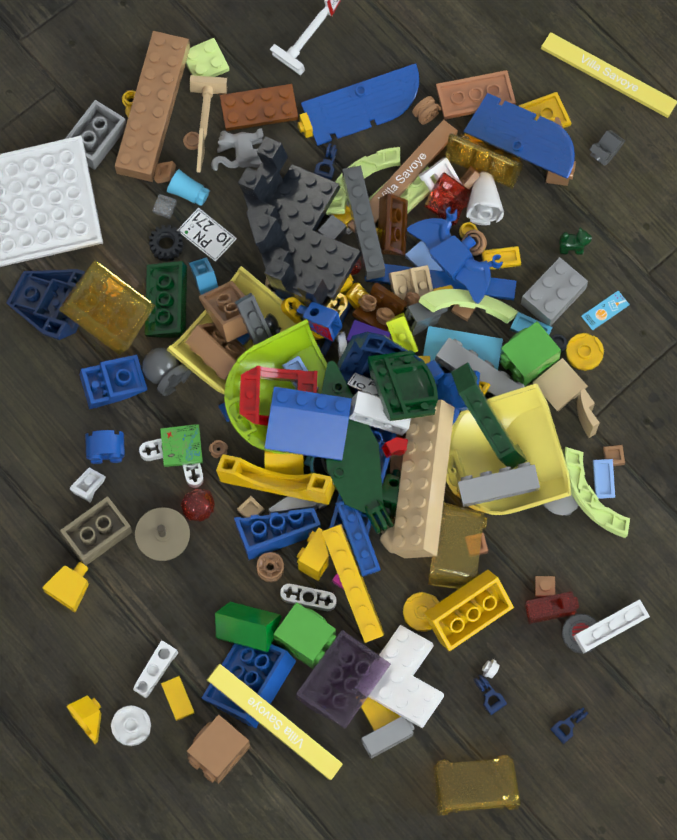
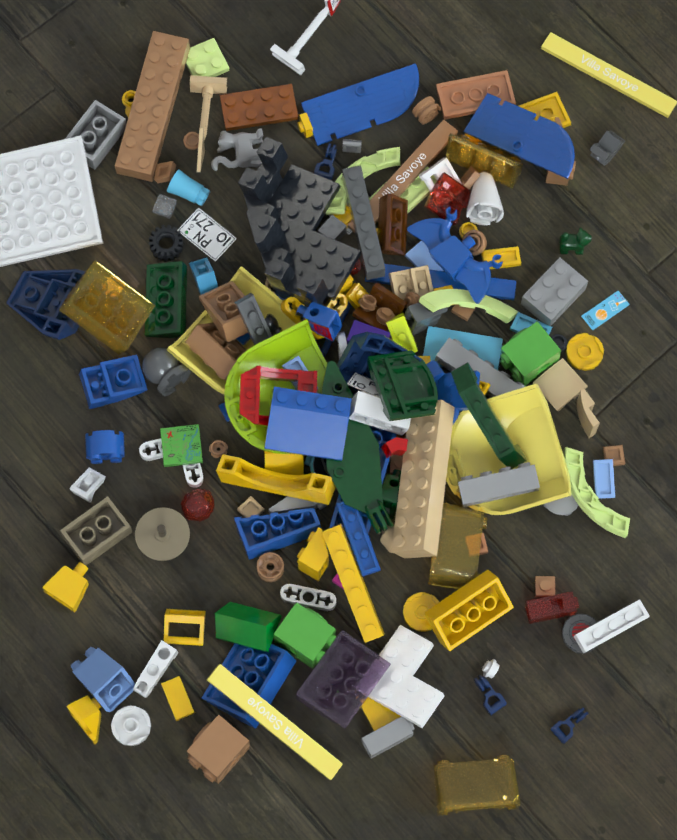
(103, 678): none -> medium blue hips
(184, 616): none -> yellow tile
(352, 146): none -> light grey slope

